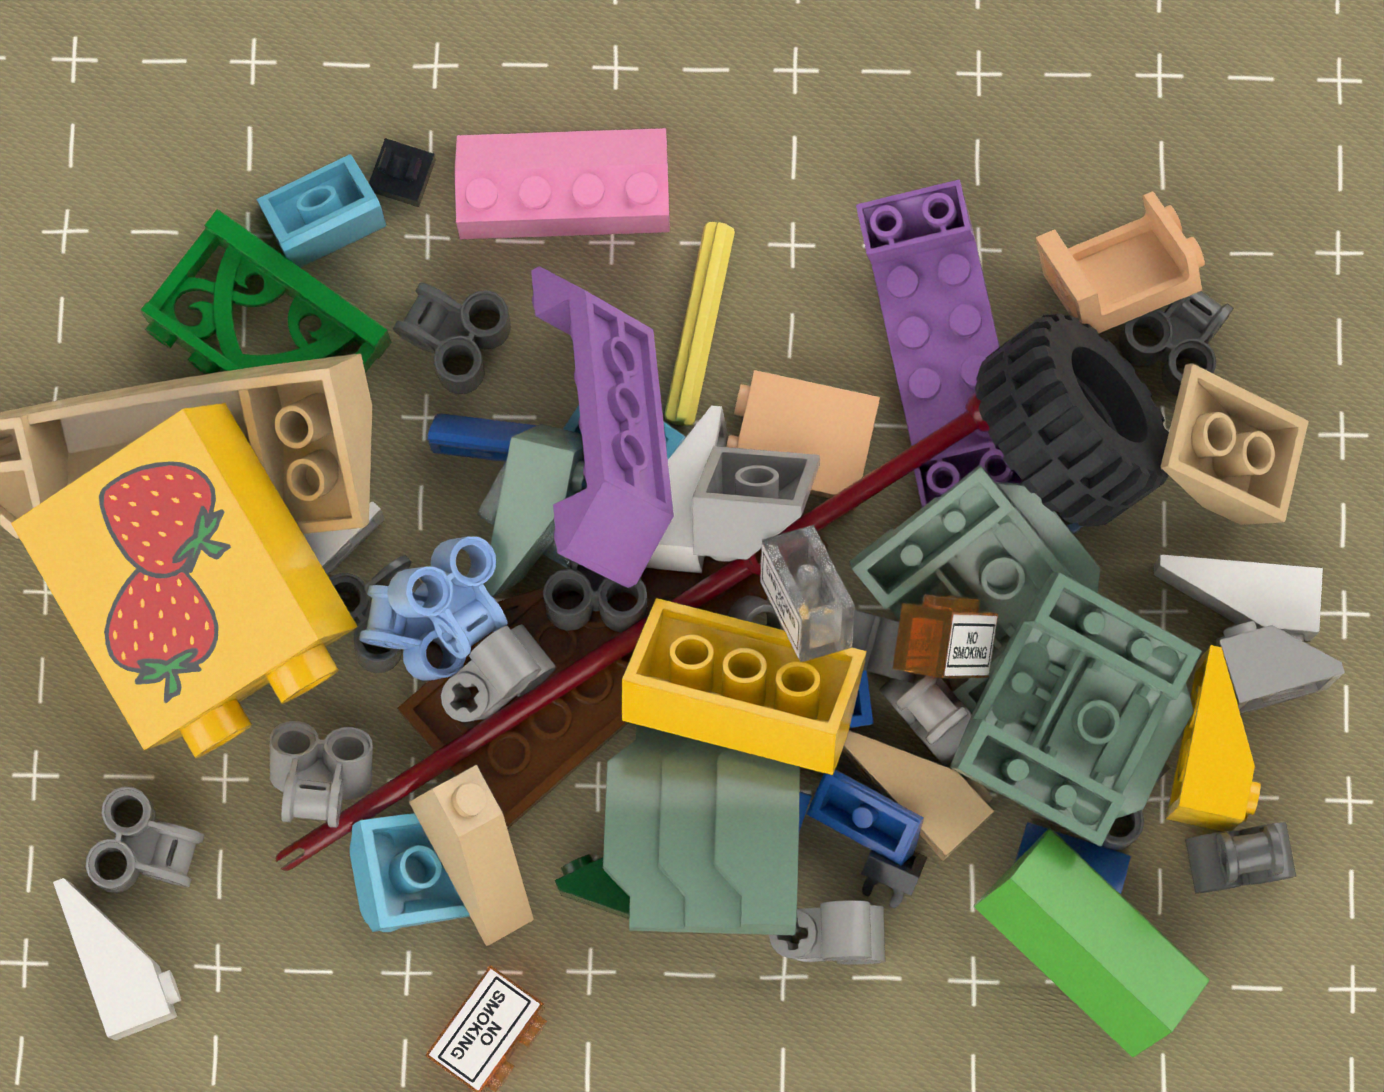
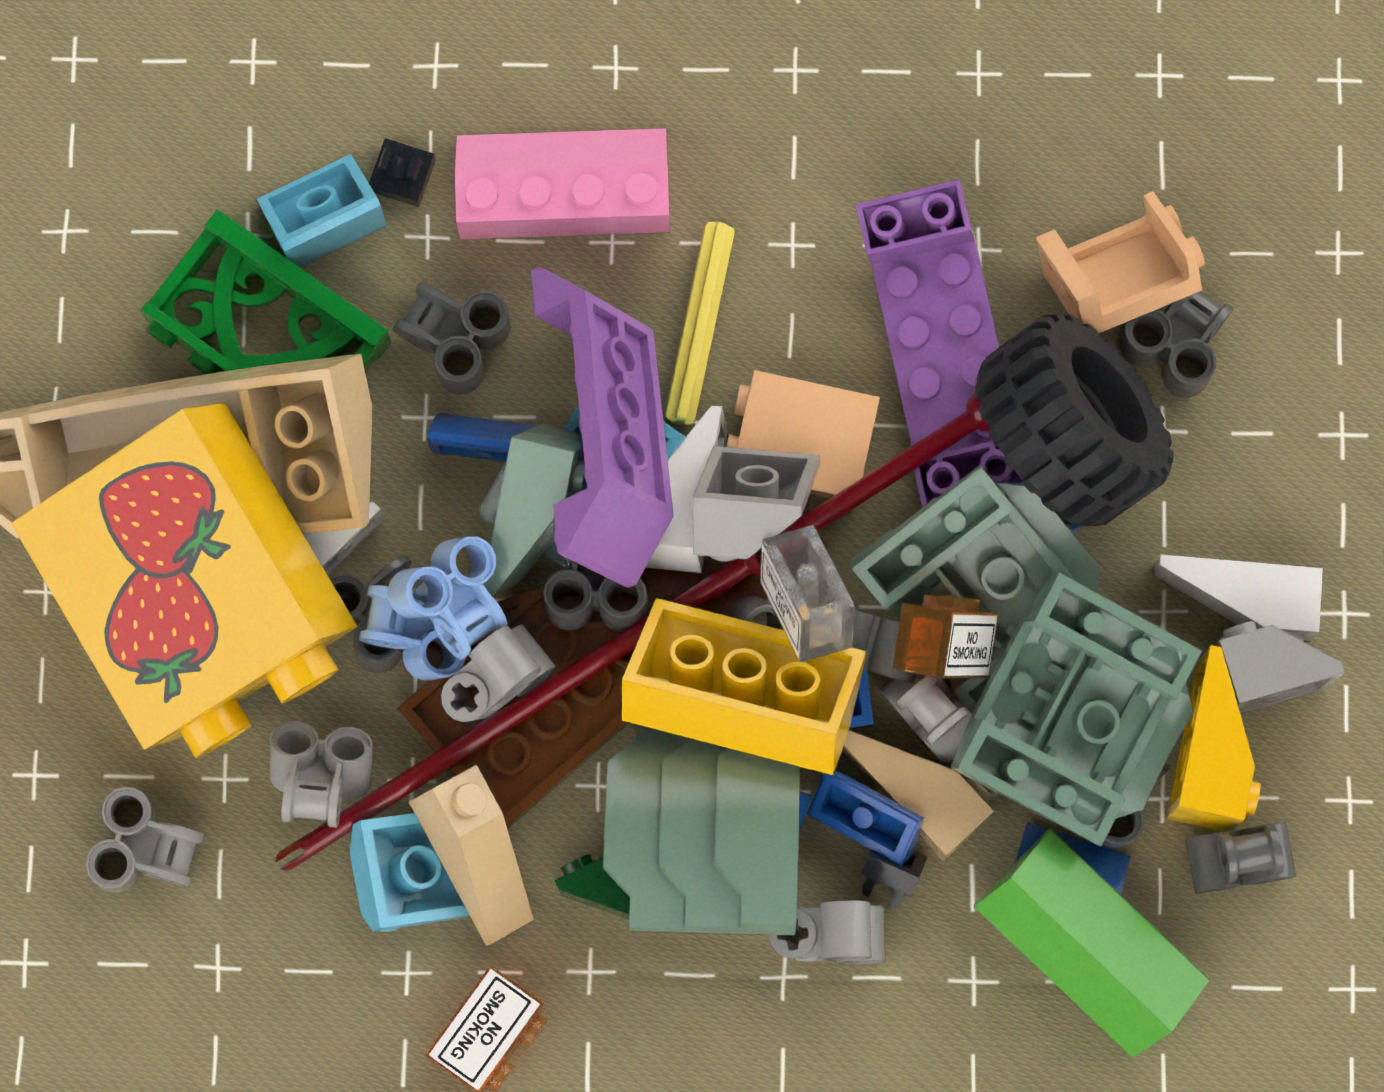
(121, 976): white slope -> none
(1233, 449): tan slope -> none

